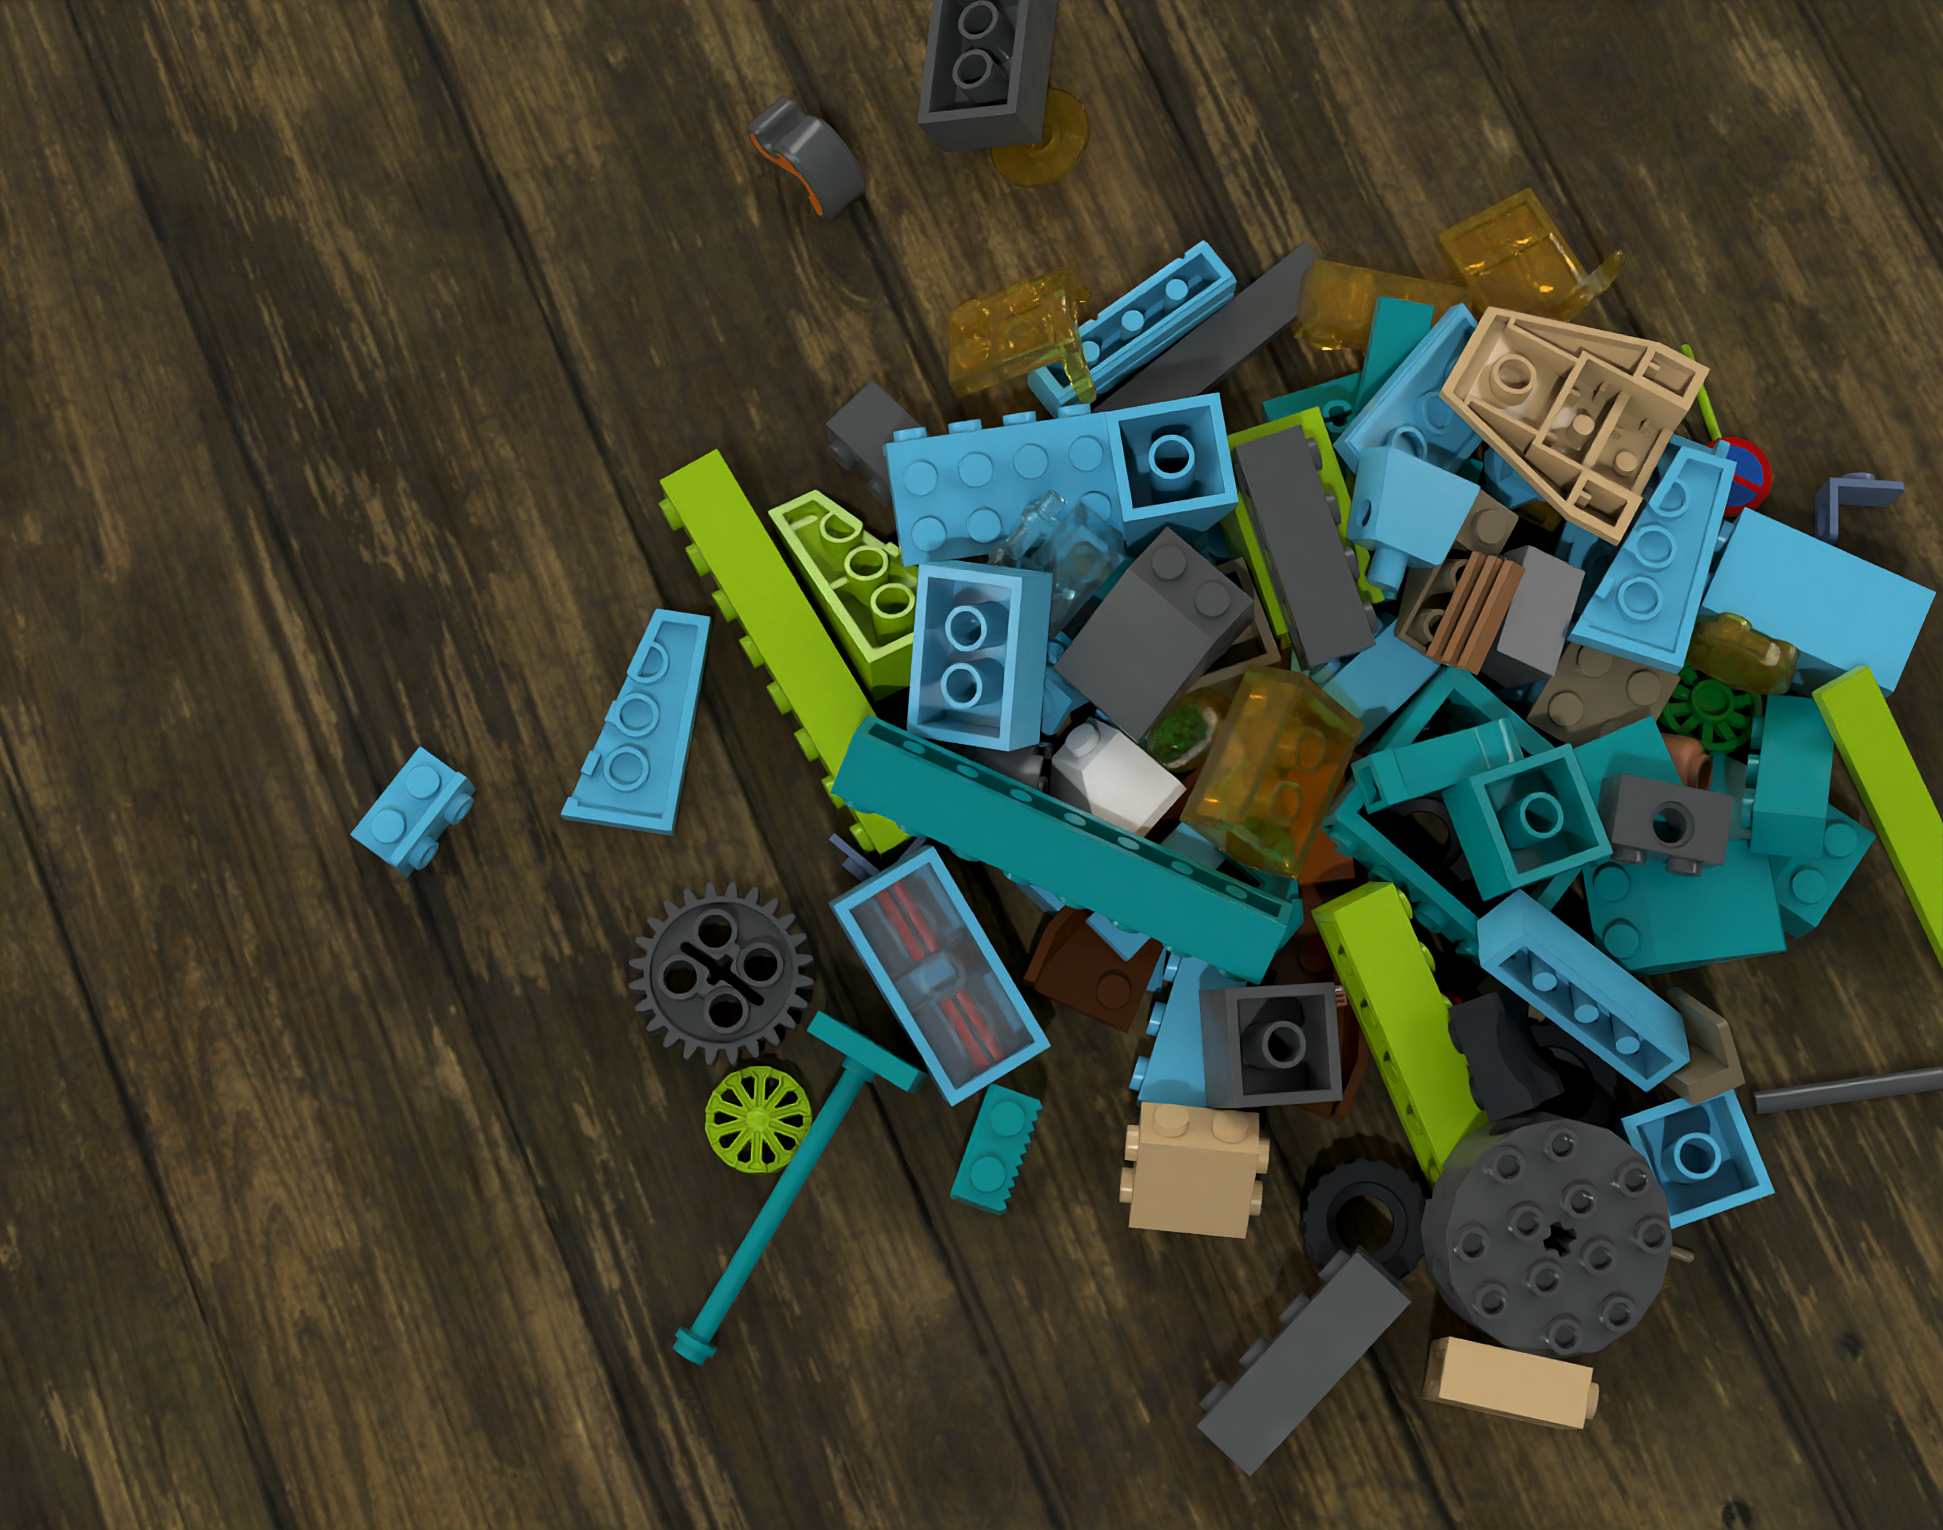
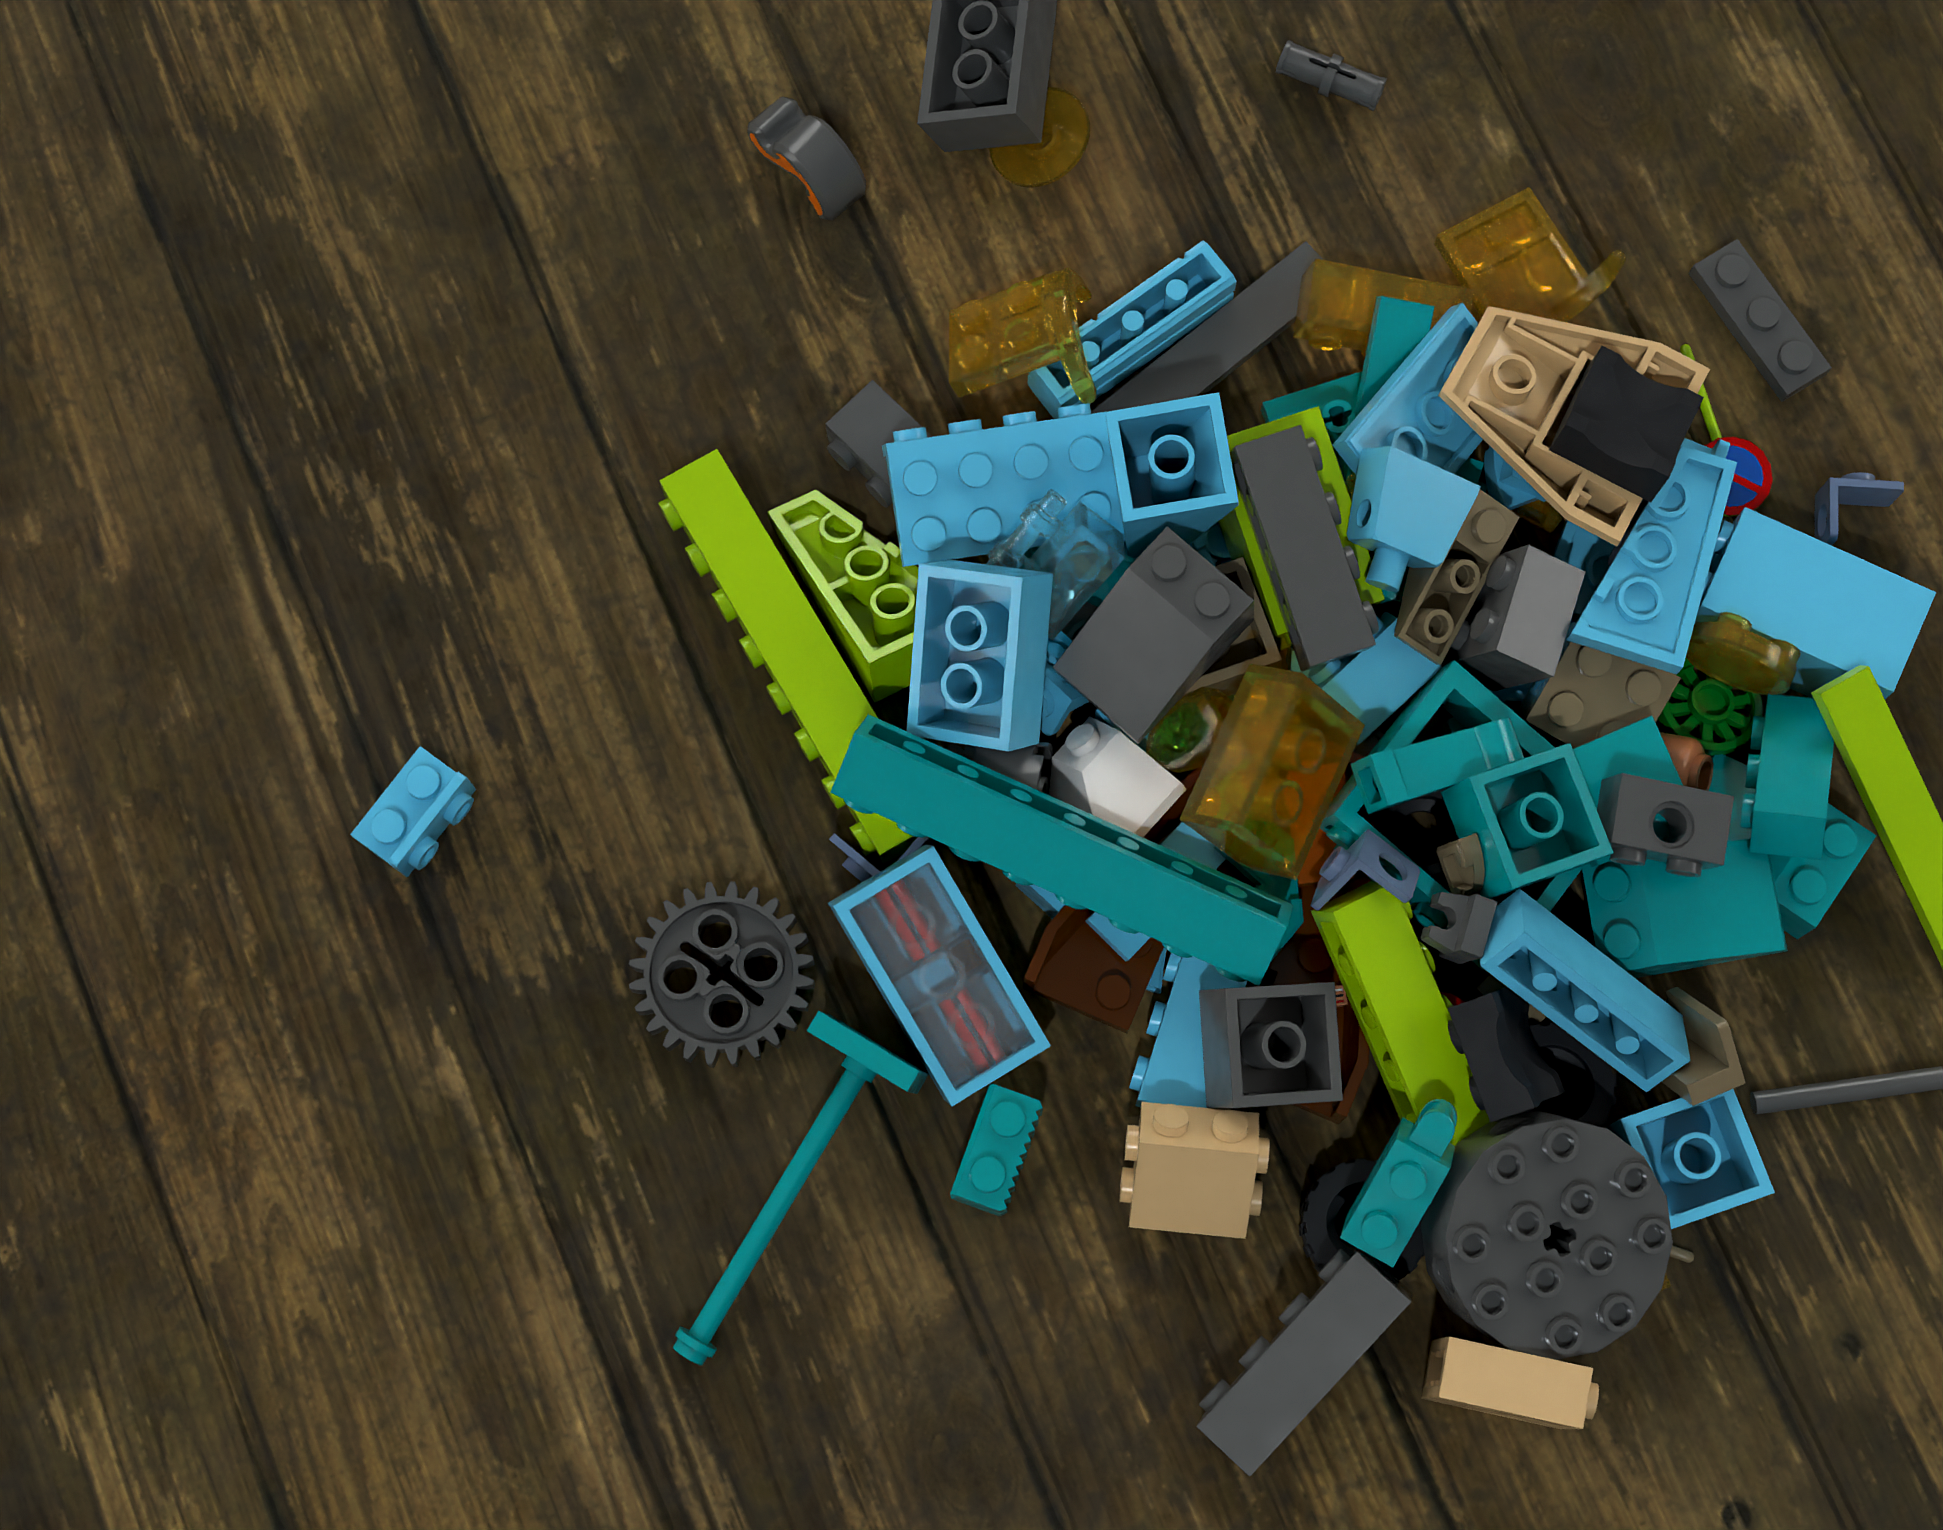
(644, 748): medium azure wing -> none
(757, 1119): lime wheel -> none
(1330, 75): none -> dark grey pin
(1365, 856): none -> sand blue bracket
(1402, 1183): none -> teal brick
(1463, 865): none -> dark tan tile
(1466, 928): none -> dark grey tile
(1475, 612): medium nougat tile -> none
(1625, 425): none -> black brick
(1759, 320): none -> dark grey plate

